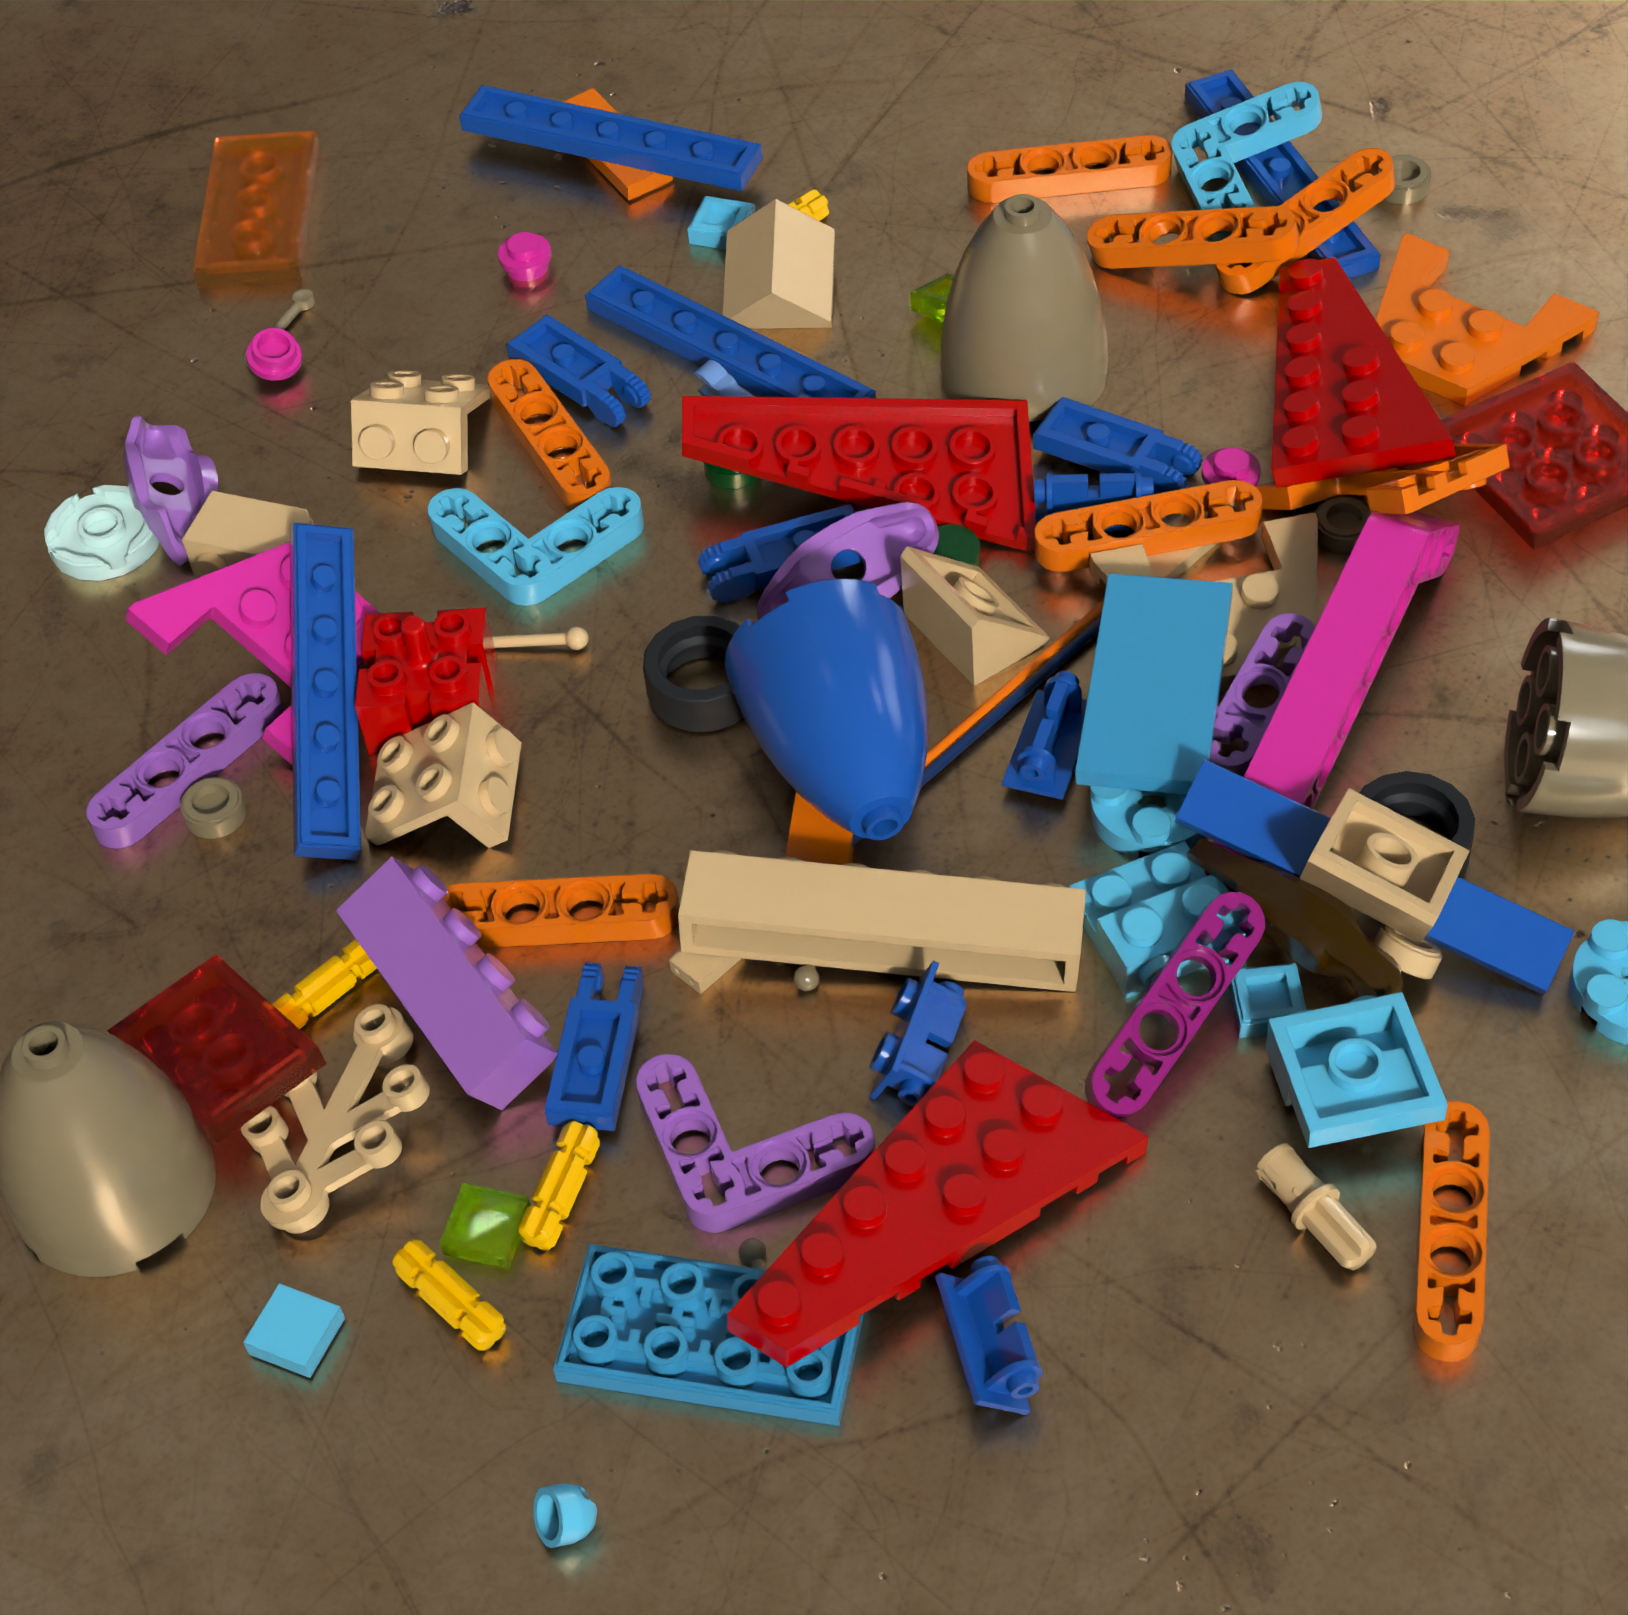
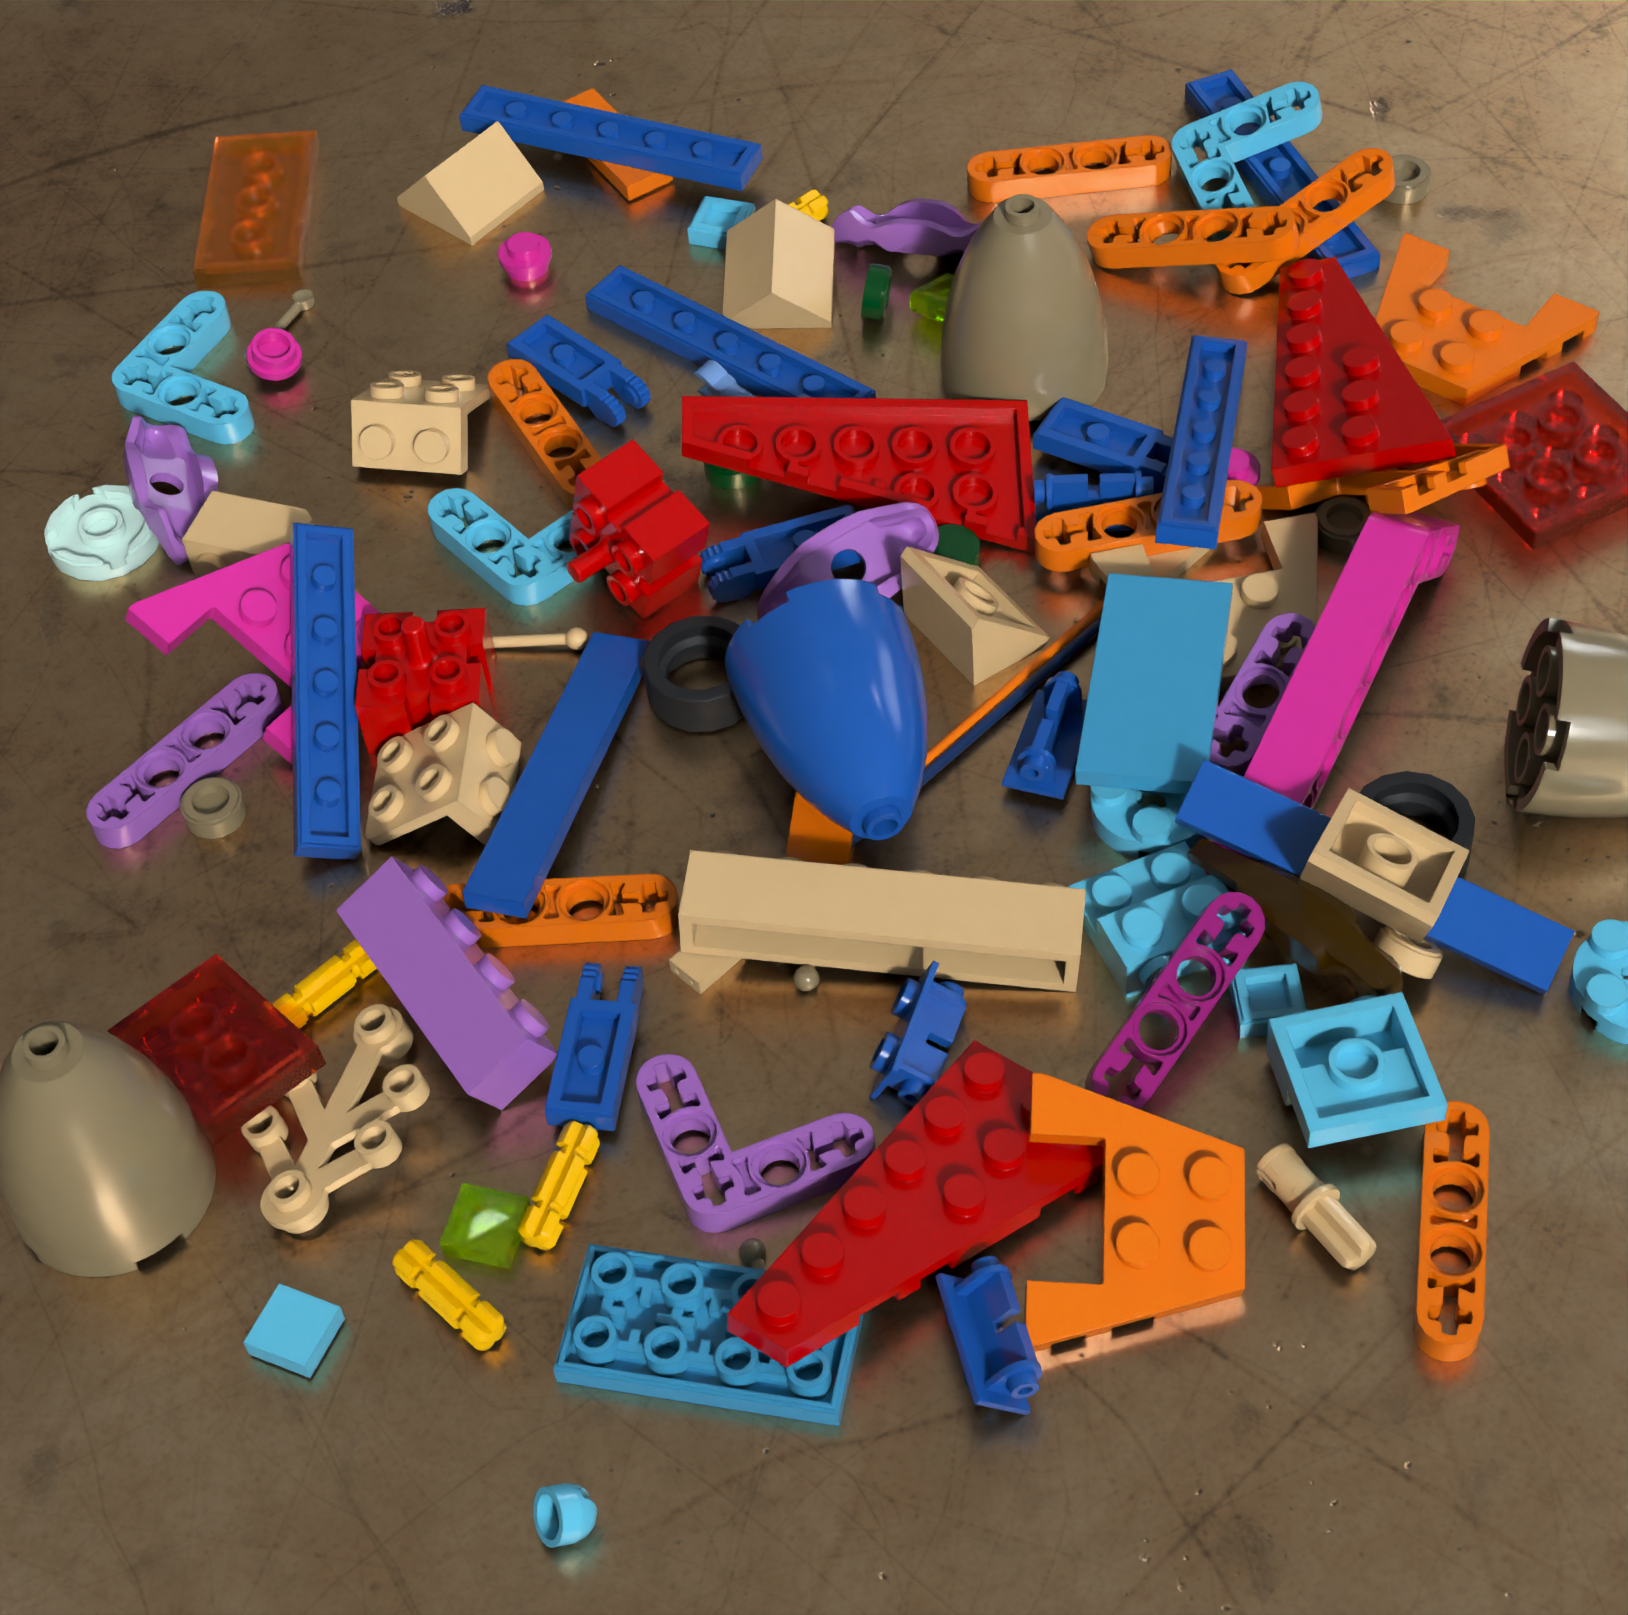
(199, 325): none -> medium azure beam
(475, 187): none -> tan slope
(556, 777): none -> blue tile
(635, 531): none -> red brick
(876, 291): none -> dark green tile
(911, 227): none -> medium lavender piece
(1166, 1216): none -> orange wing
(1202, 443): none -> blue tile

